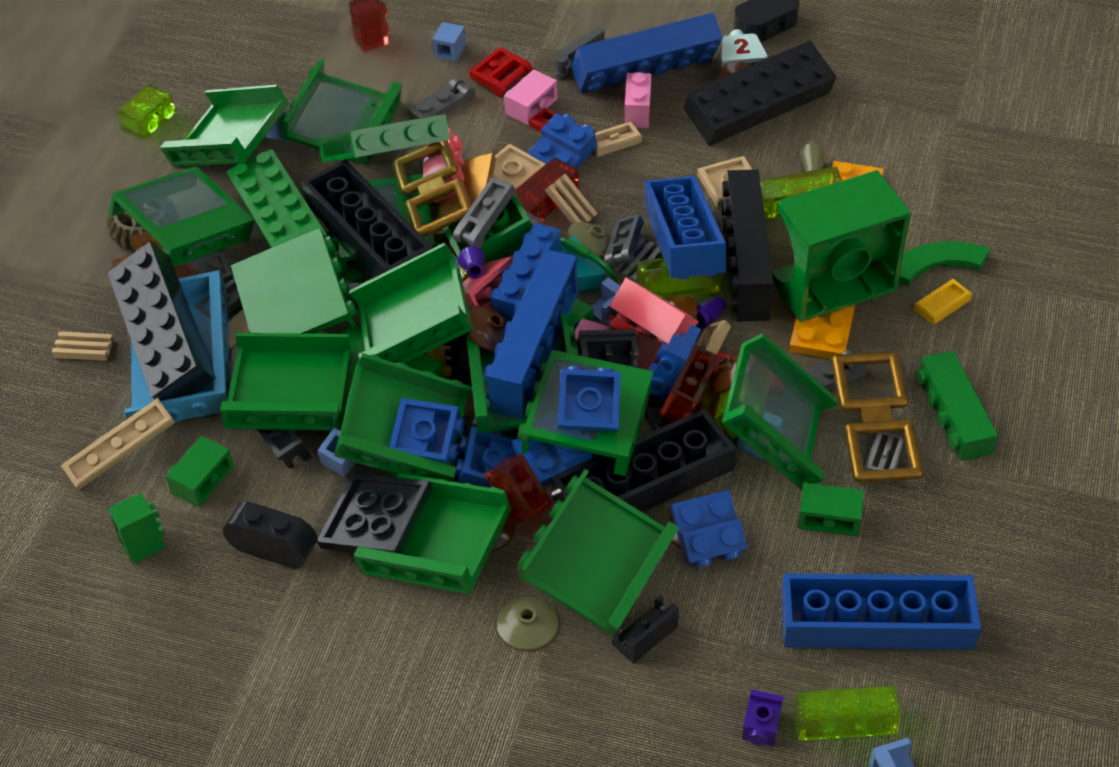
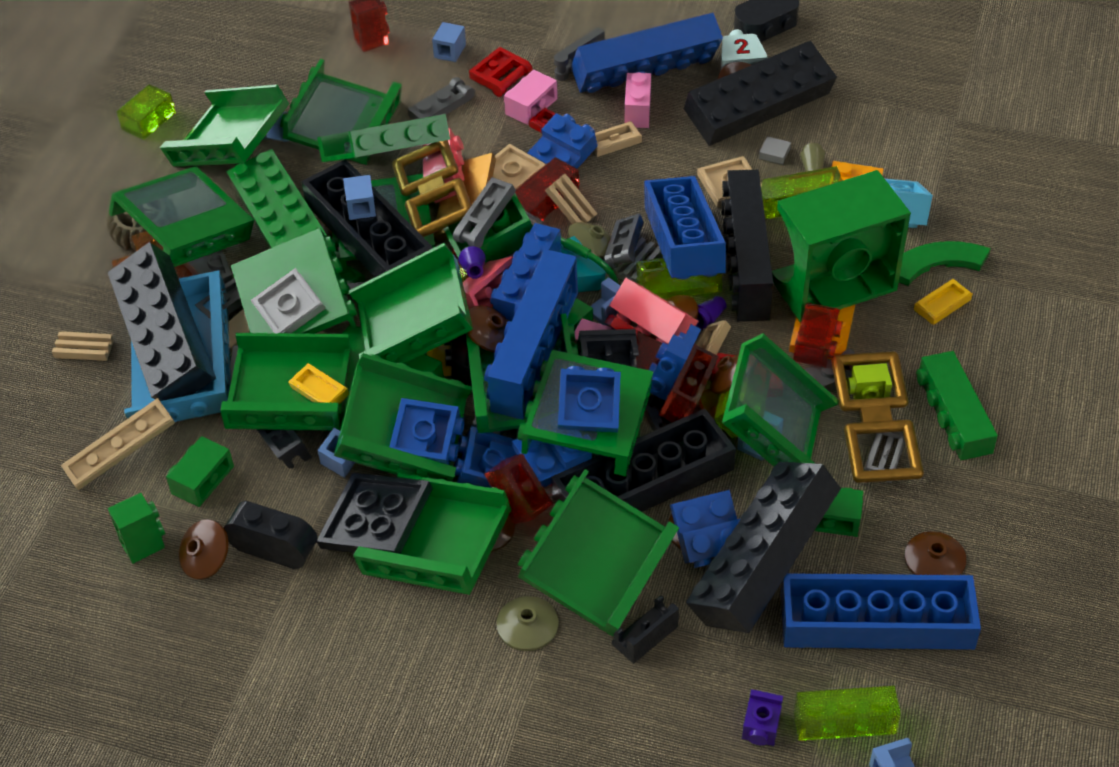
(203, 549): none -> reddish brown dish
(288, 303): none -> light grey tile
(318, 386): none -> yellow tile
(359, 197): none -> medium blue brick
(763, 546): none -> black brick
(774, 150): none -> light grey tile
(817, 334): none -> clear red brick
(870, 381): none -> lime brick
(915, 198): none -> medium azure slope
(924, 561): none -> reddish brown dish

